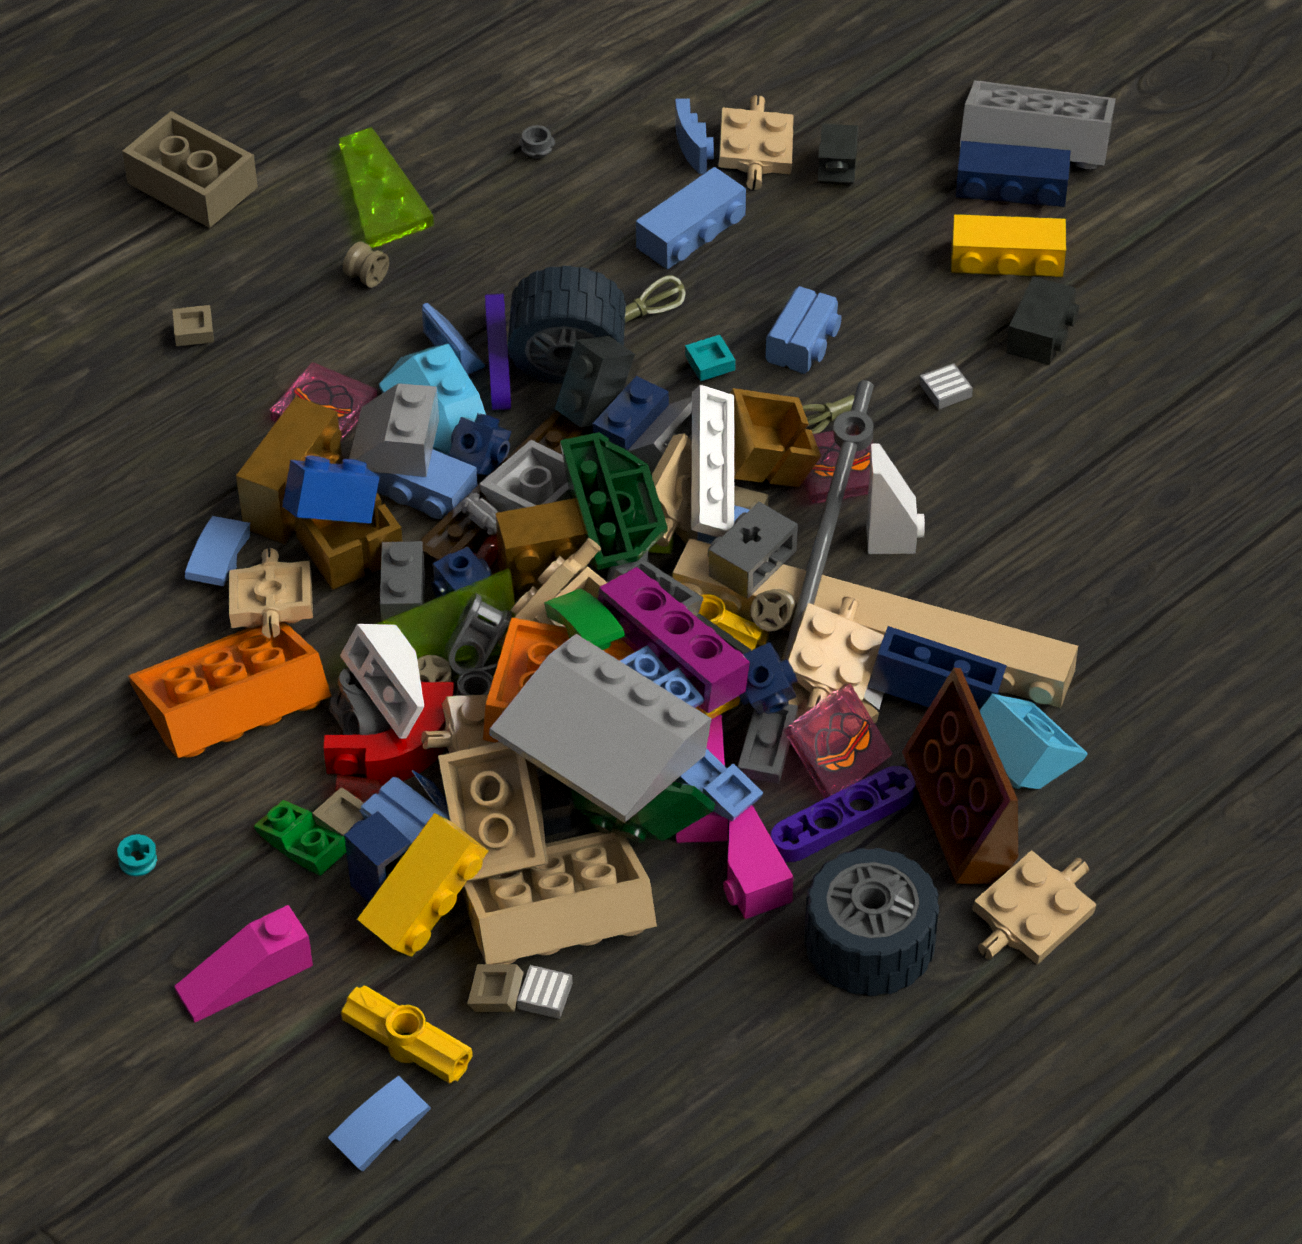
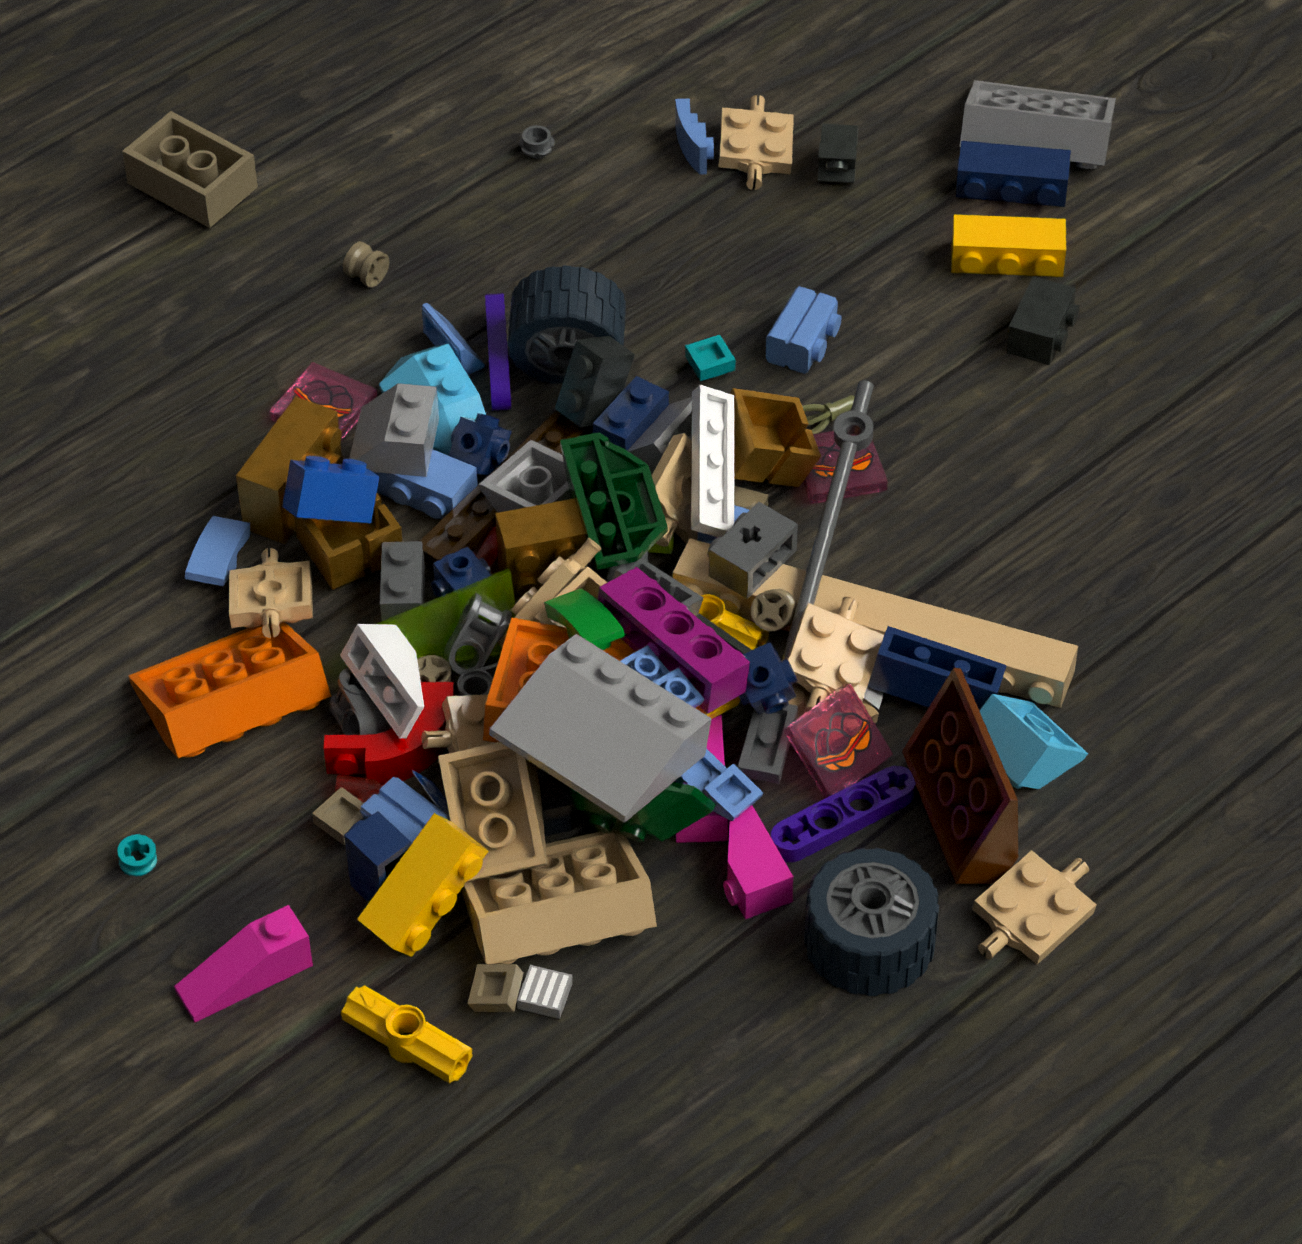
(193, 325): dark tan plate -> none
(300, 838): green slope -> none
(378, 1122): medium blue slope -> none
(383, 194): clear neon green wing -> none
(480, 512): light grey piece -> none
(640, 306): olive piece -> none
(690, 218): medium blue brick -> none
(891, 509): white slope -> none
(946, 386): light grey tile -> none

